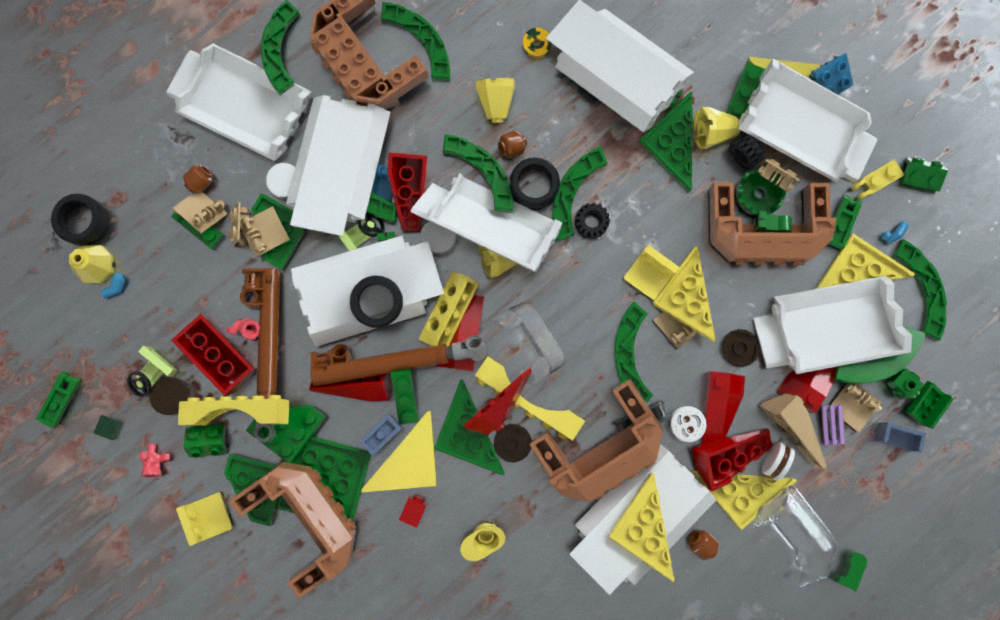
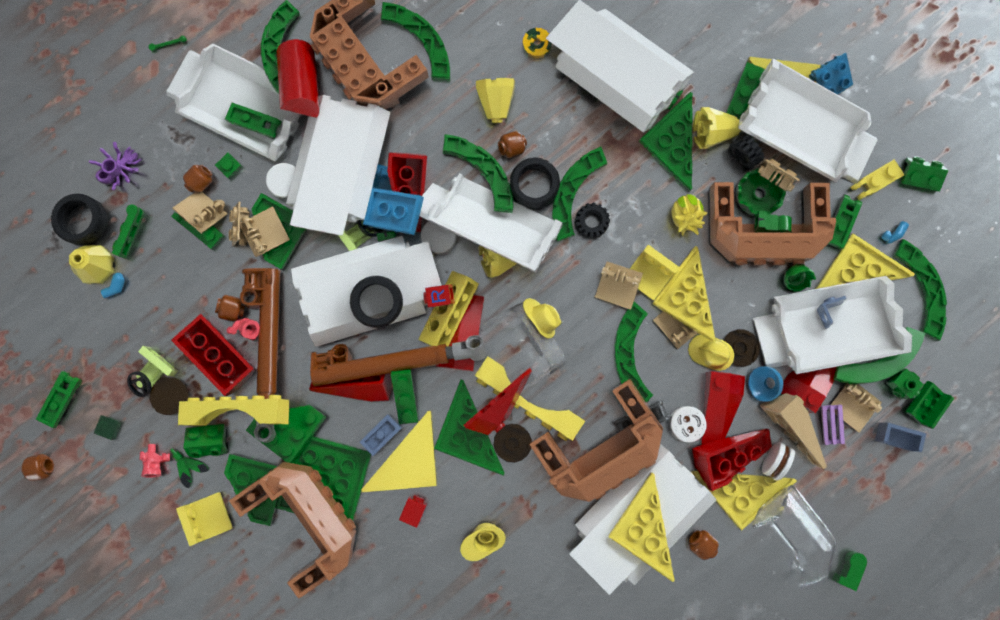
(37, 467): none -> dark orange head
(113, 169): none -> medium lavender animal
(128, 231): none -> green plate
(153, 47): none -> green hinge
(185, 464): none -> green piece
(228, 165): none -> green plate
(229, 308): none -> dark orange head
(252, 120): none -> green plate
(297, 78): none -> red brick
(393, 211): none -> dark azure tile
(439, 295): none -> red brick
(542, 316): none -> light yellow piece
(618, 285): none -> tan hinge
(688, 214): none -> light yellow hair
(712, 355): none -> light yellow piece
(758, 385): none -> dark azure piece
(798, 277): none -> green hair
(823, 309): none -> sand blue bracket

